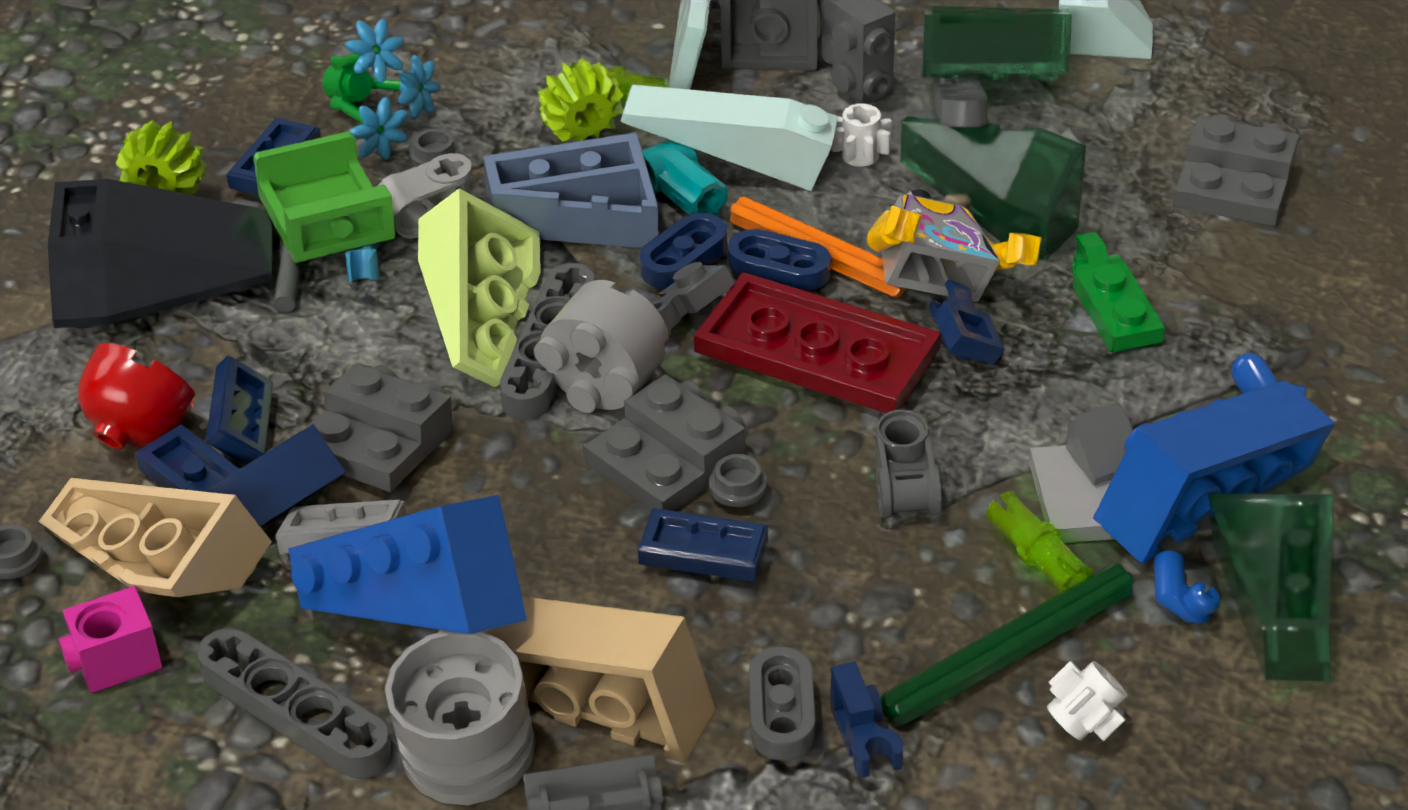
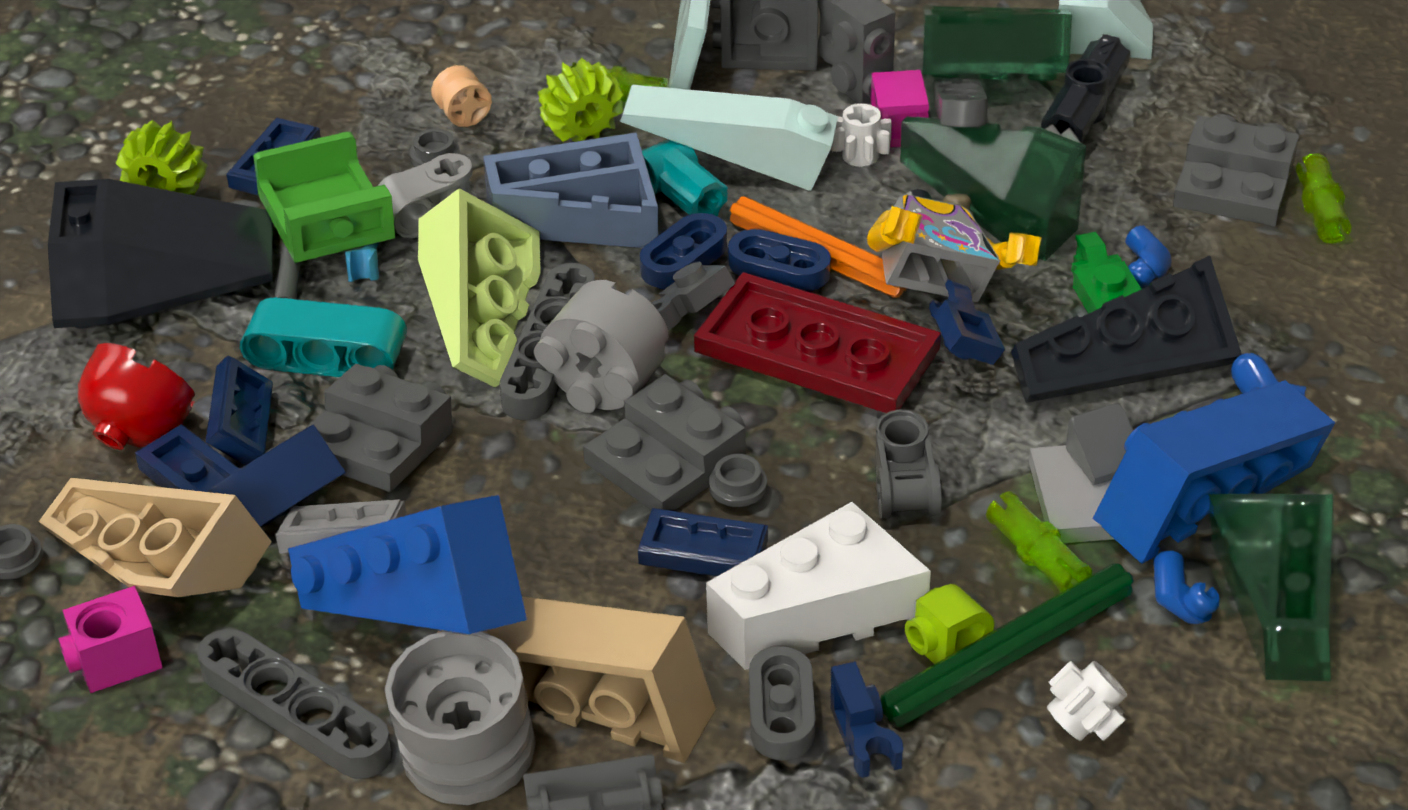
(321, 337): none -> teal beam
(350, 82): dark azure plant -> none
(461, 96): none -> light nougat wheel
(815, 587): none -> white wedge
(899, 96): none -> dark pink brick
(946, 622): none -> lime plate
(1088, 87): none -> black piece
(1151, 334): none -> black wing
(1152, 254): none -> blue arm
(1323, 198): none -> clear neon green pin

